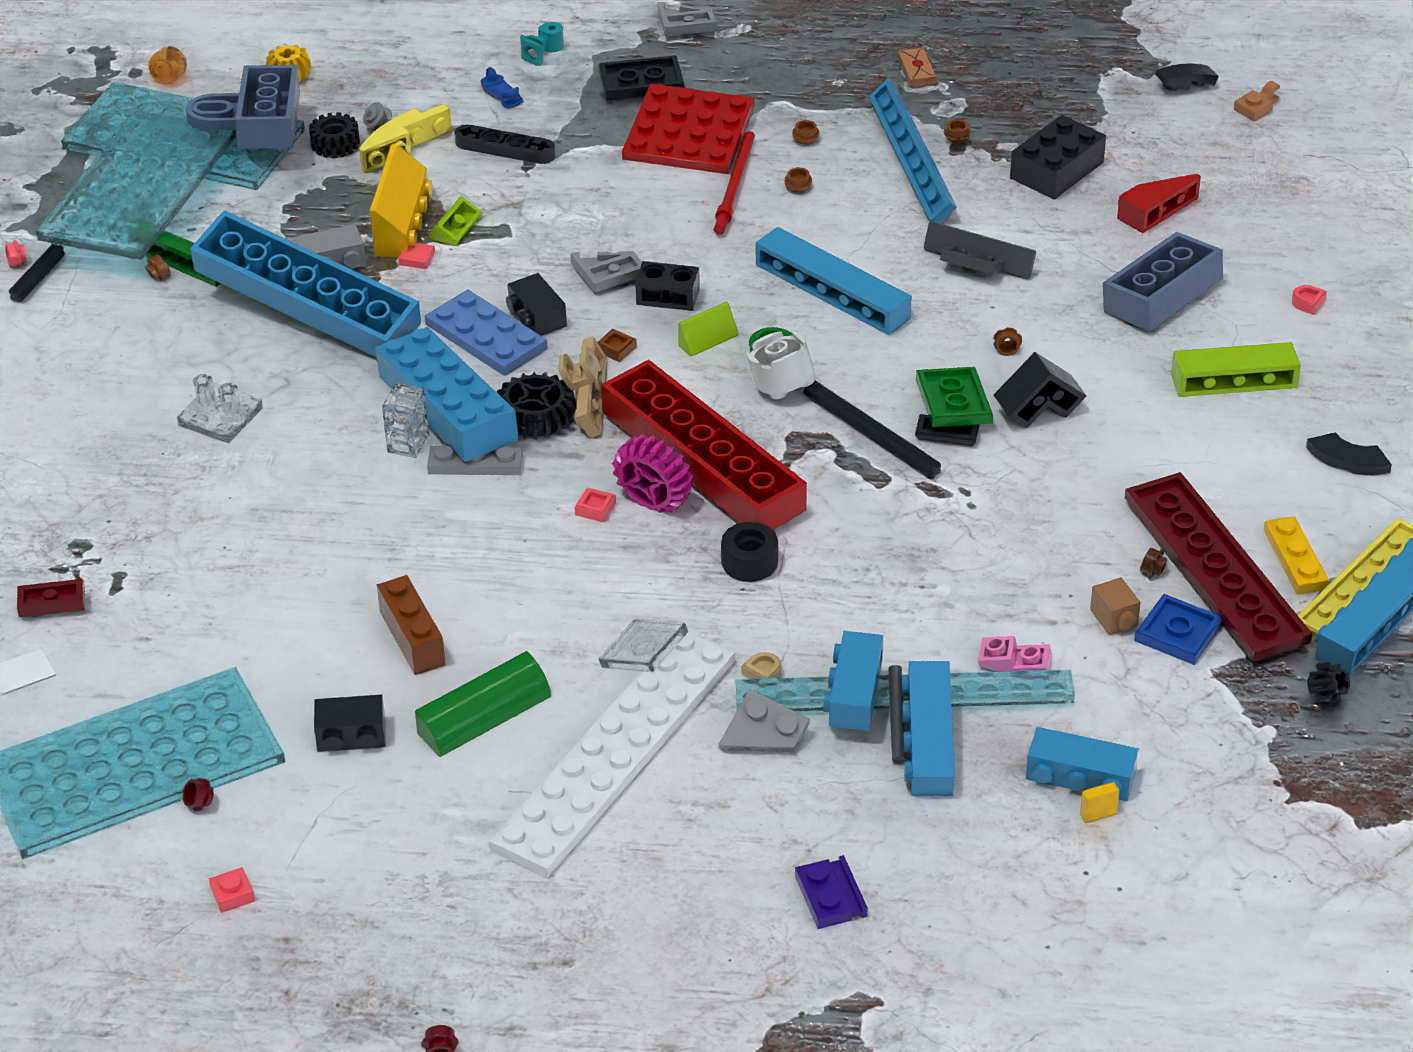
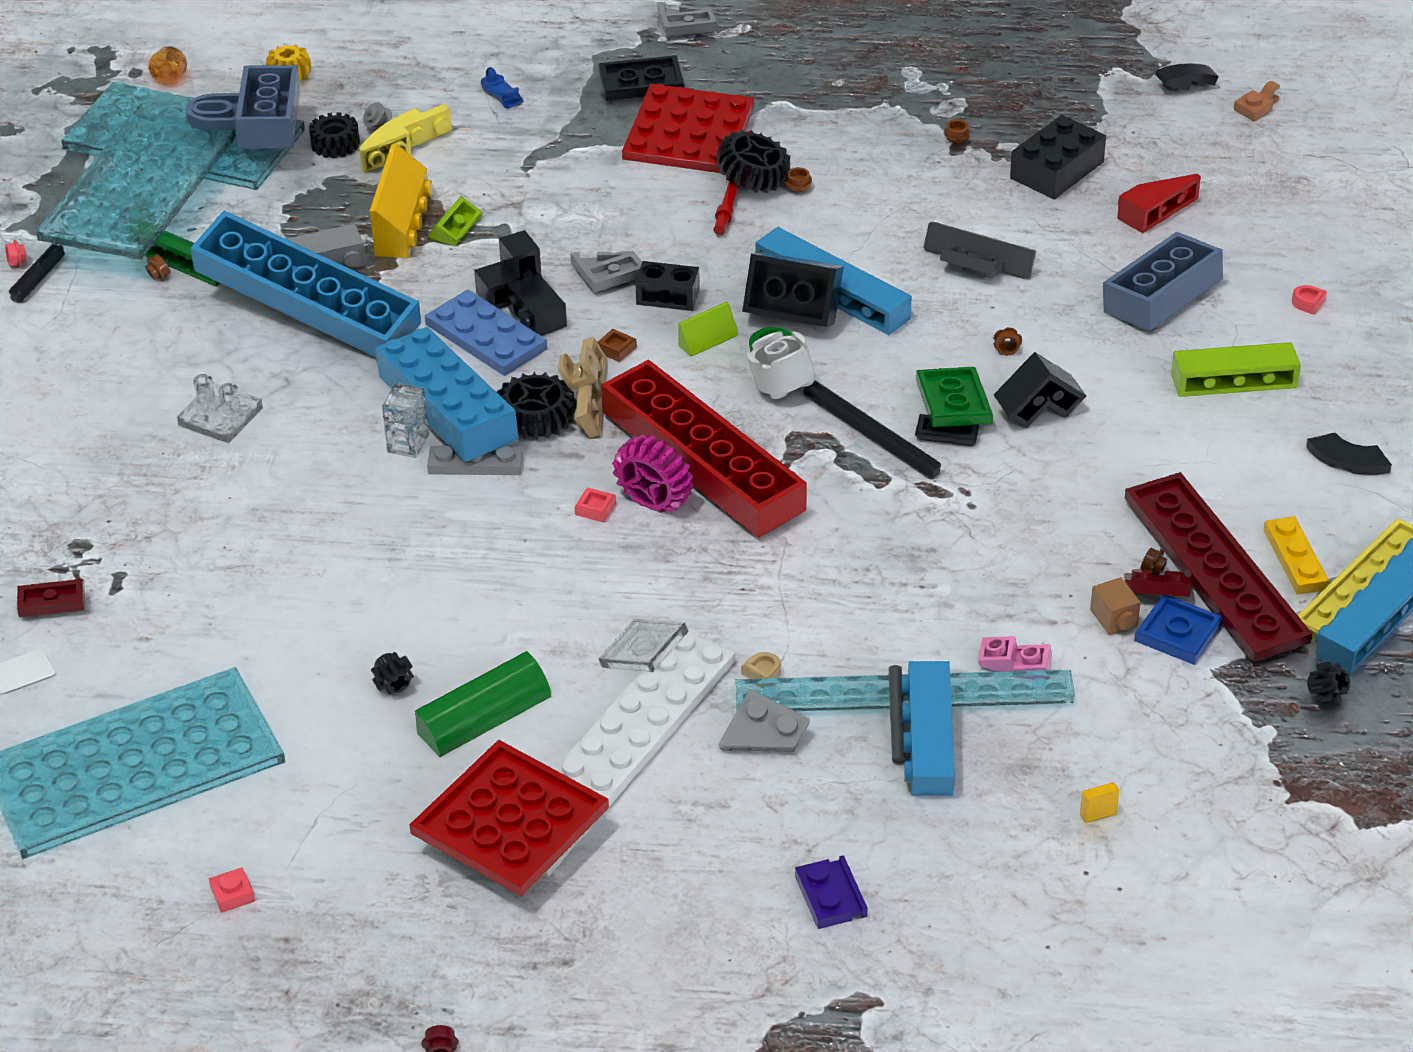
(198, 794): dark red plate -> none
(349, 723): black brick -> none
(392, 673): none -> black gear
(411, 624): dark orange brick -> none
(417, 256): coral tile -> none
(477, 139): black beam -> none
(509, 817): none -> red plate
(517, 260): none -> black brick
(549, 40): teal leg -> none
(749, 551): black tyre -> none
(753, 161): none -> black gear
(792, 289): none -> black brick
(805, 132): dark orange plate -> none
(854, 680): dark azure brick -> none
(912, 152): dark azure plate -> none
(916, 67): nougat tile -> none
(1080, 762): dark azure brick -> none
(1170, 583): none -> dark red plate

